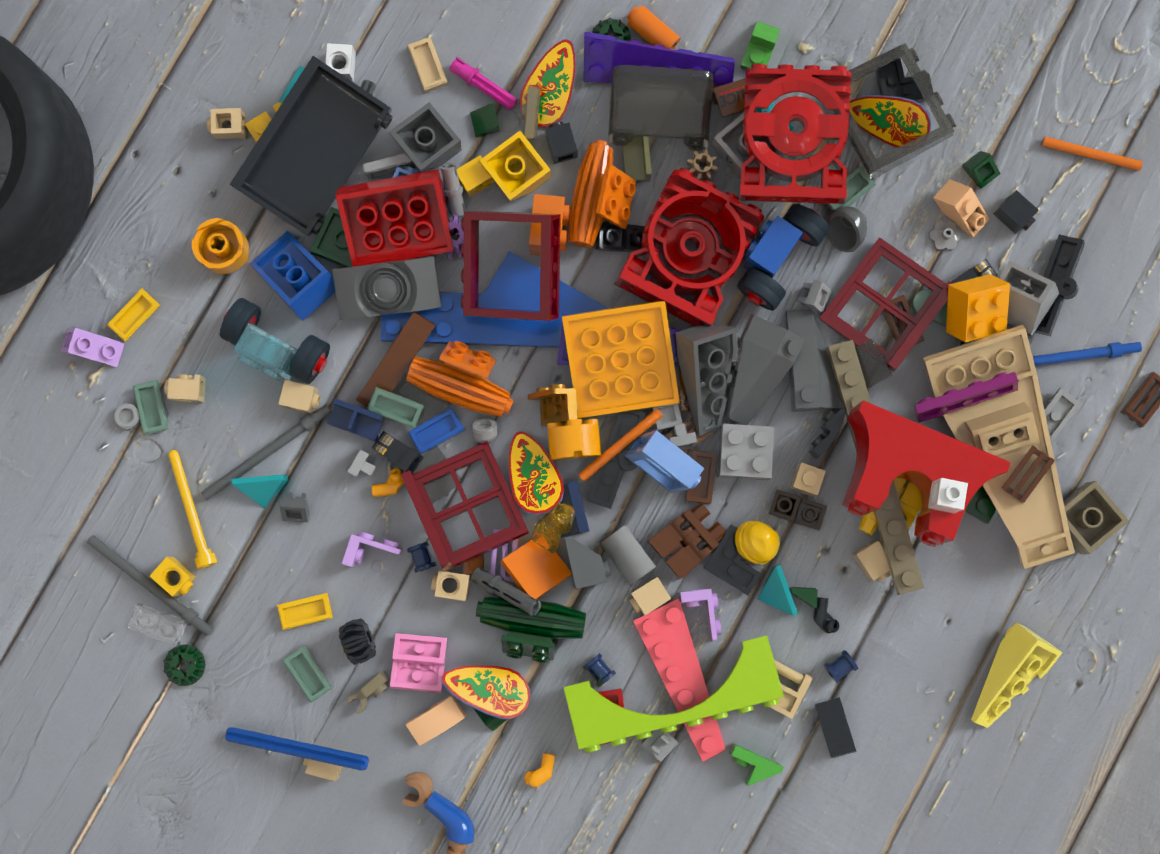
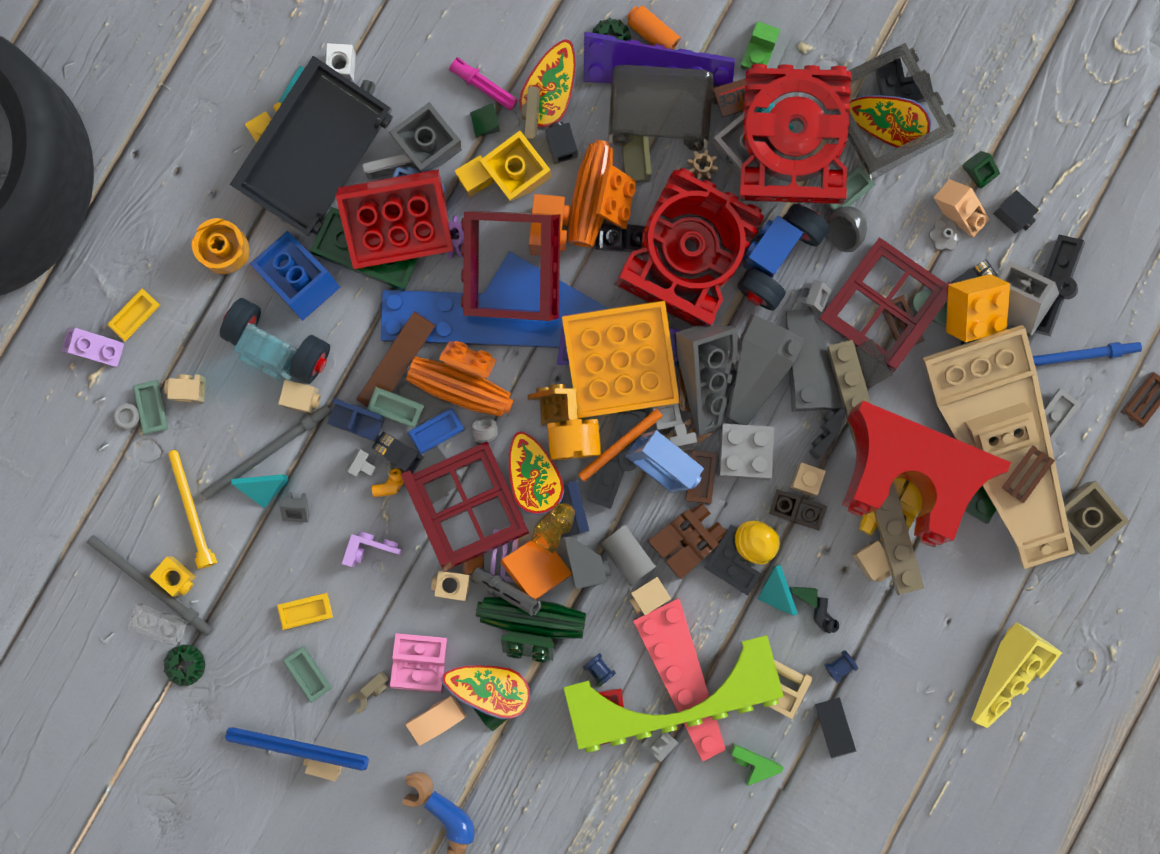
(221, 117): tan brick -> none
(357, 641): black gear -> none
(386, 288): dark grey slope -> none
(421, 557): dark blue bush -> none
(427, 64): tan tile -> none
(453, 189): light grey pin -> none
(543, 774): light orange arm -> none
(694, 598): lavender bracket -> none
(947, 495): white brick -> none
(958, 399): magenta plate -> none
(1092, 153): orange bar -> none

